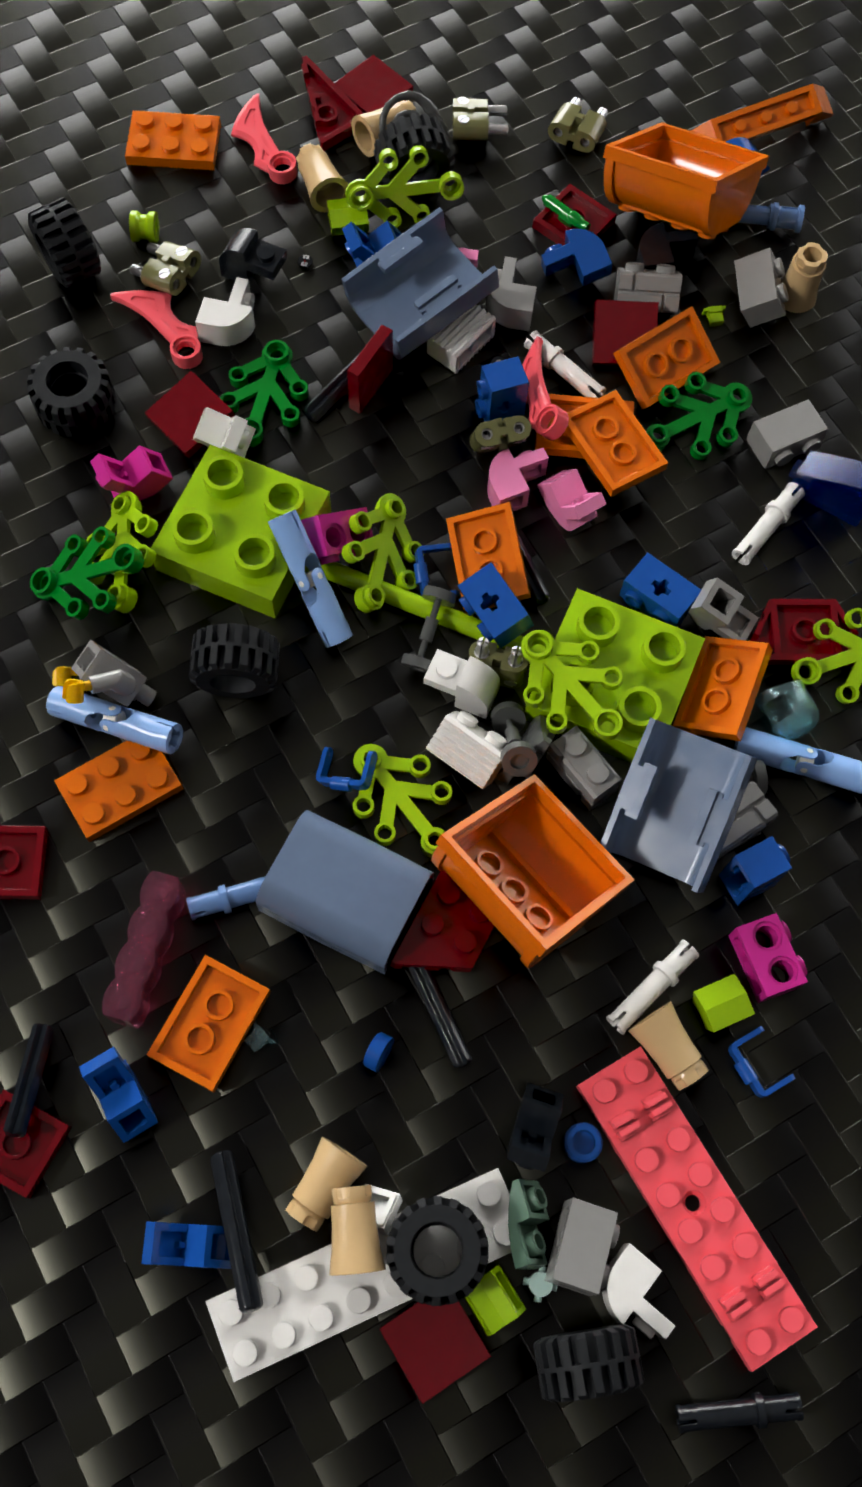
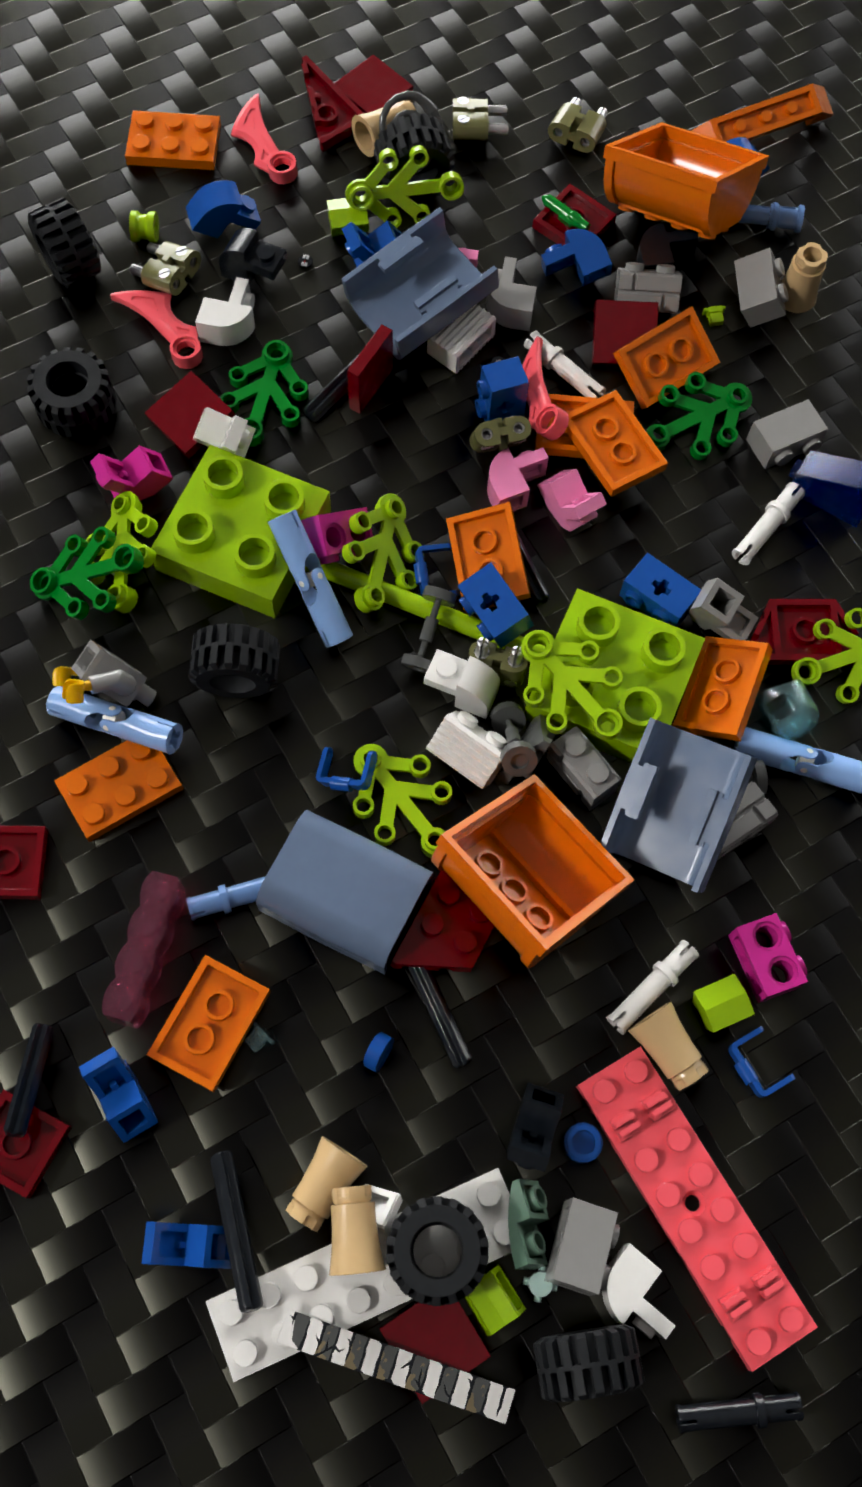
(218, 205): none -> blue brick
(320, 176): tan plant -> none
(396, 1366): none -> sticker
(755, 870): blue brick -> none

